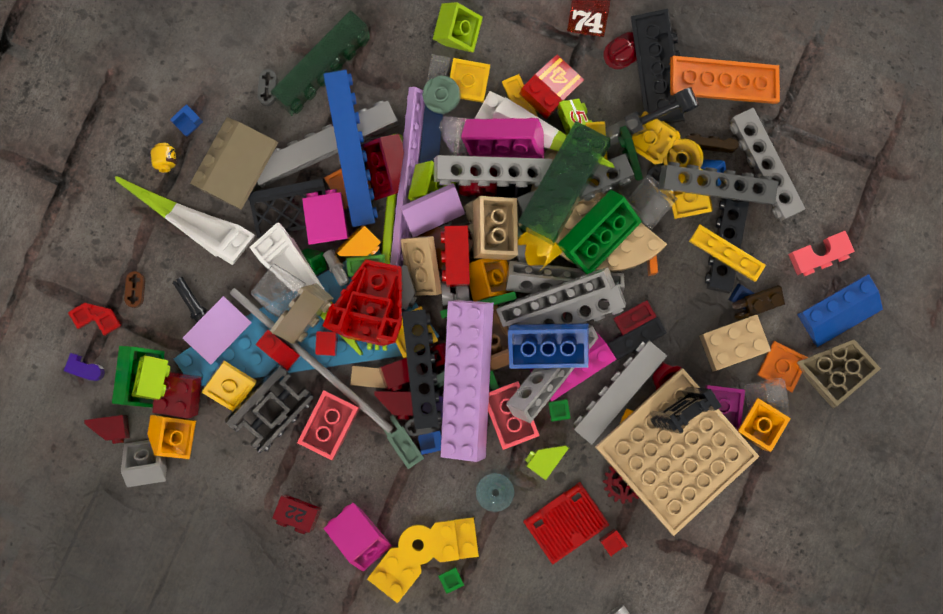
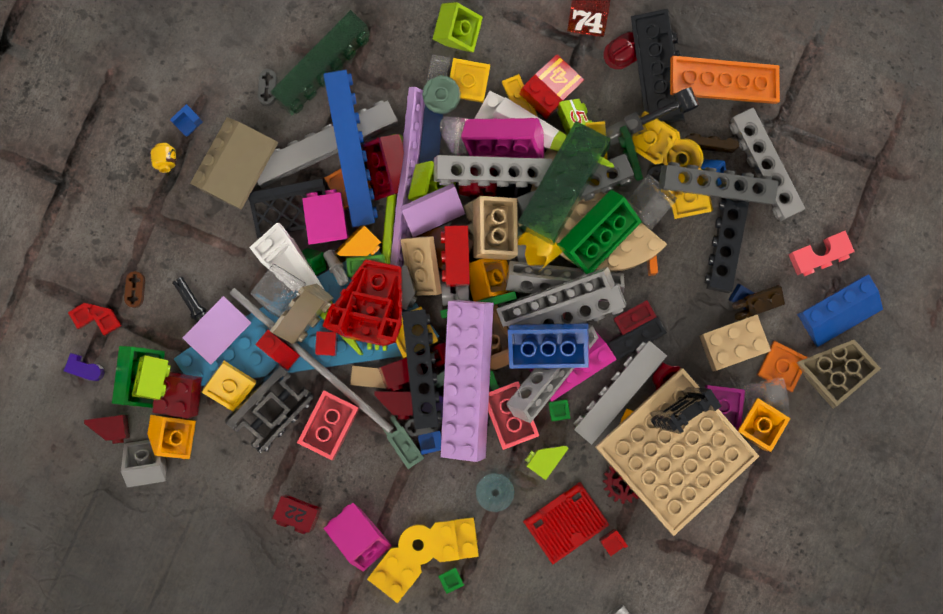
(212, 233): white plate -> none
(727, 253): yellow tile -> none

